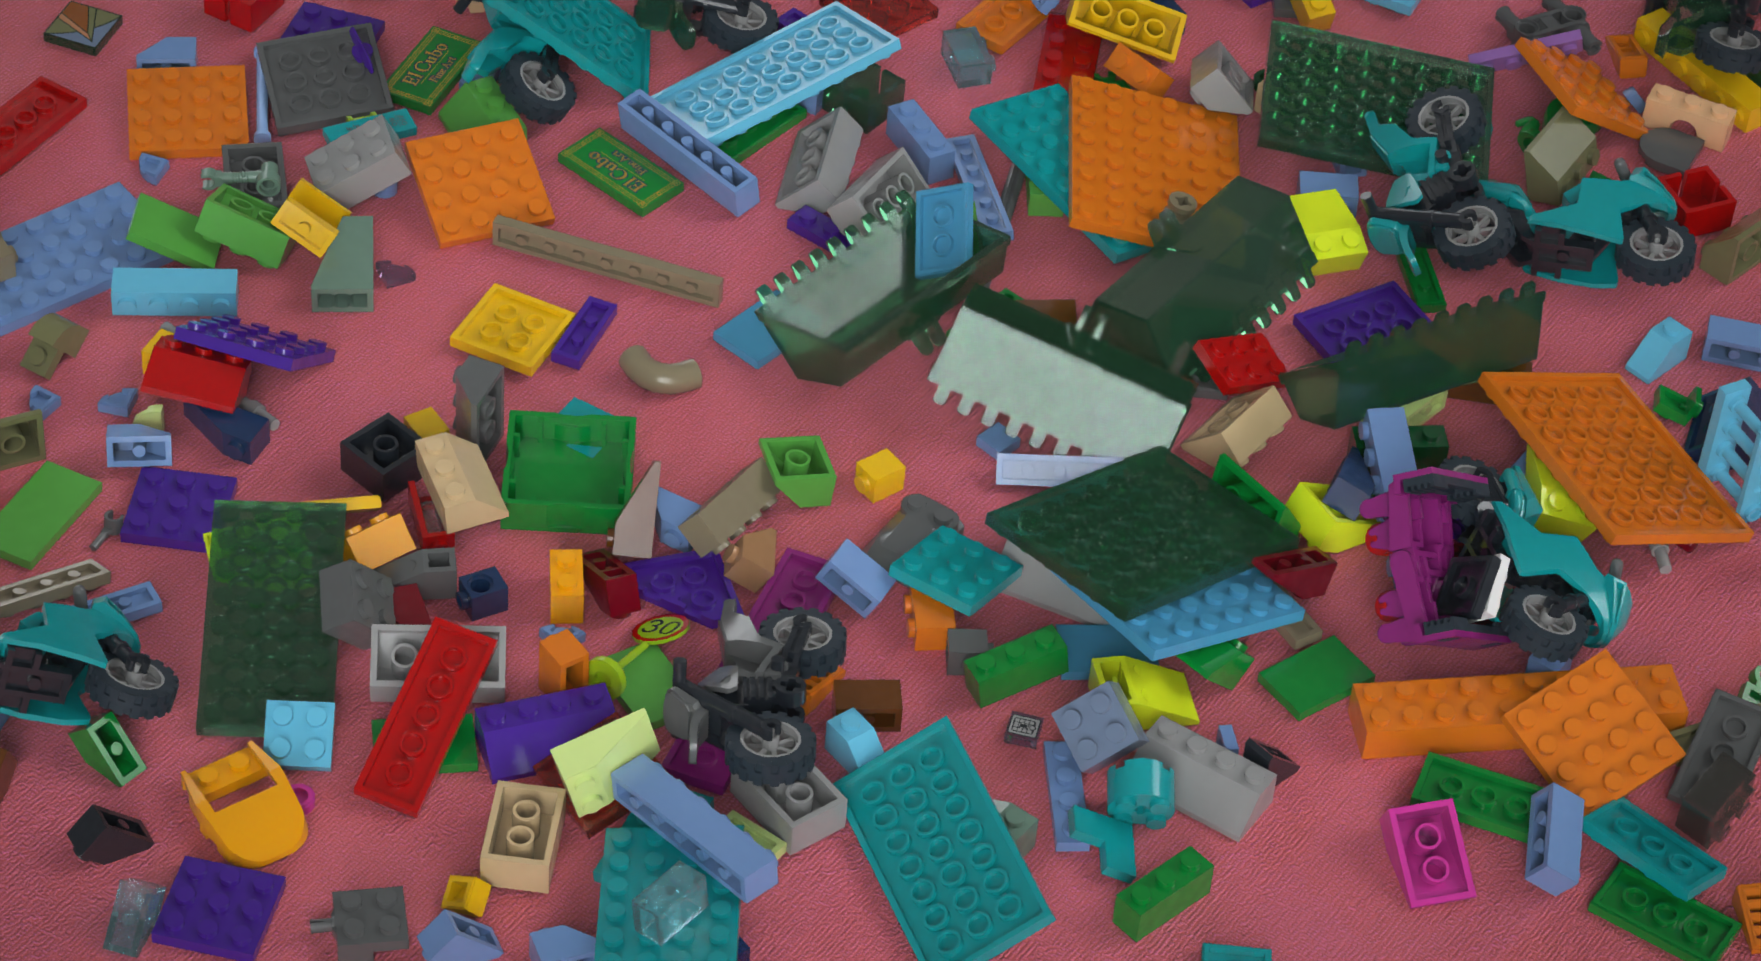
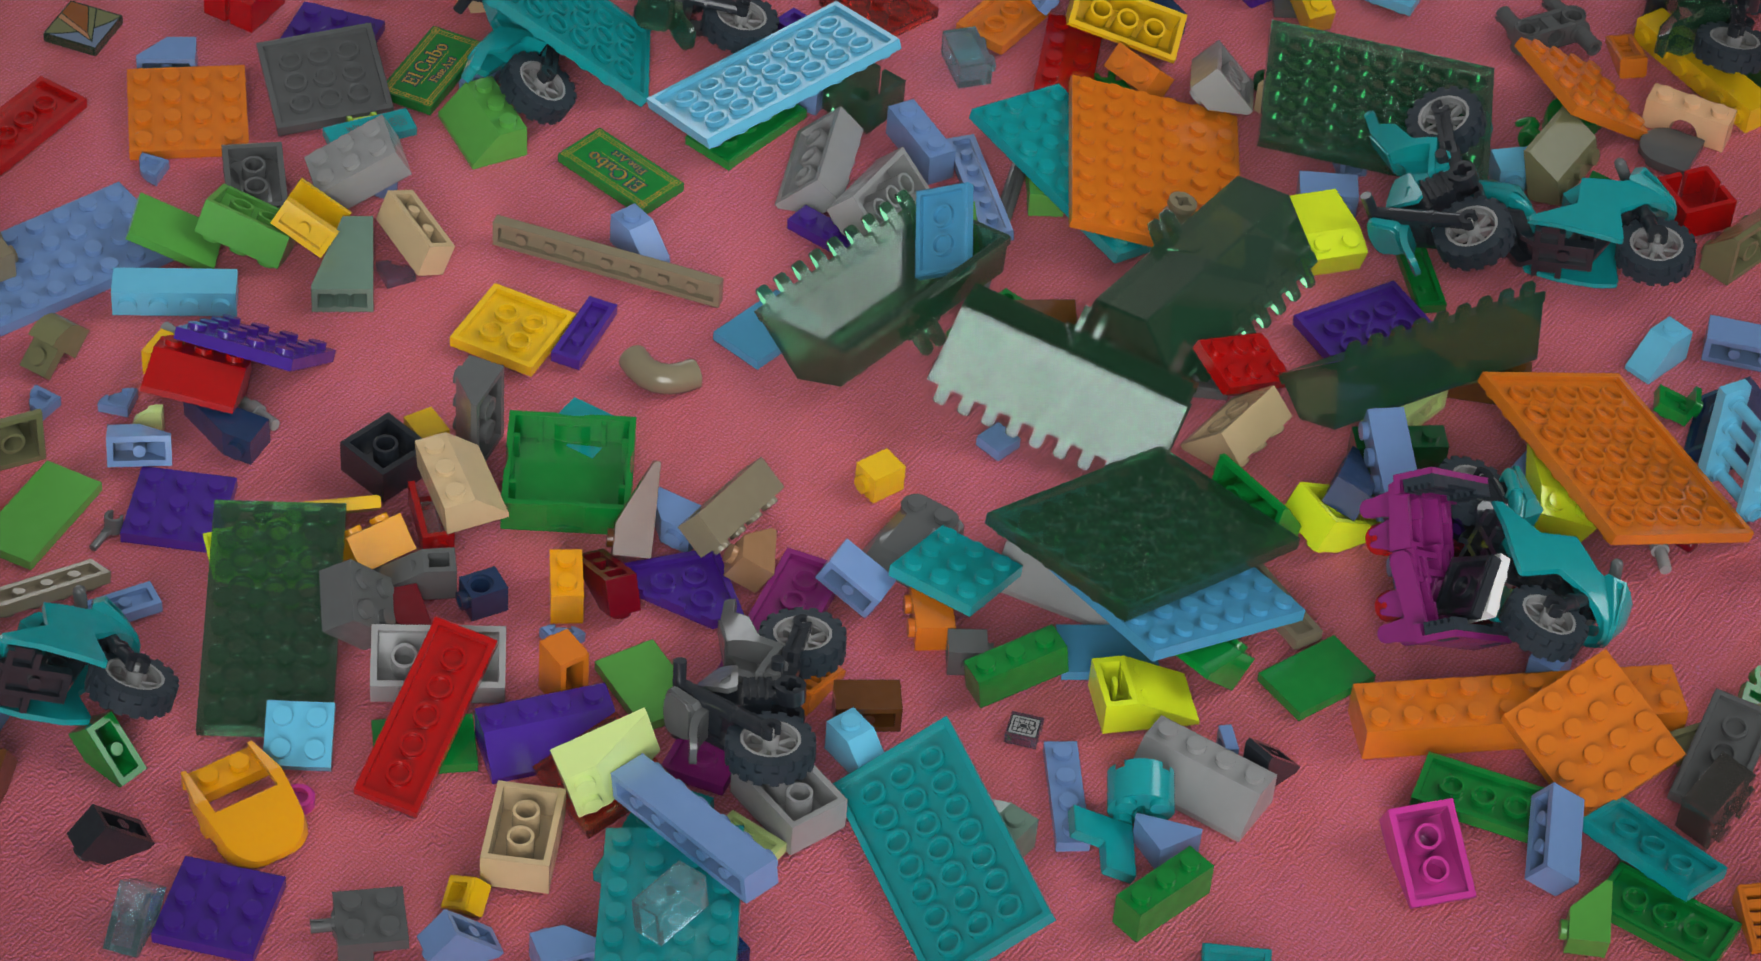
(262, 134): light blue bar -> none
(266, 179): sand green brick -> none
(361, 51): dark purple piece -> none
(415, 232): none -> tan brick
(475, 177): orange plate -> none
(637, 233): none -> medium blue slope
(649, 632): lime piece -> none
(689, 152): medium blue brick -> none
(800, 469): bright green slope -> none
(1046, 469): medium blue plate -> none
(1100, 727): sand blue brick -> none
(1162, 838): none -> medium blue slope
(1301, 570): dark red slope -> none
(1508, 166): none -> medium azure slope
(1511, 59): medium lavender plate -> none
(1589, 923): none -> bright green slope
(1635, 99): medium blue tile -> none

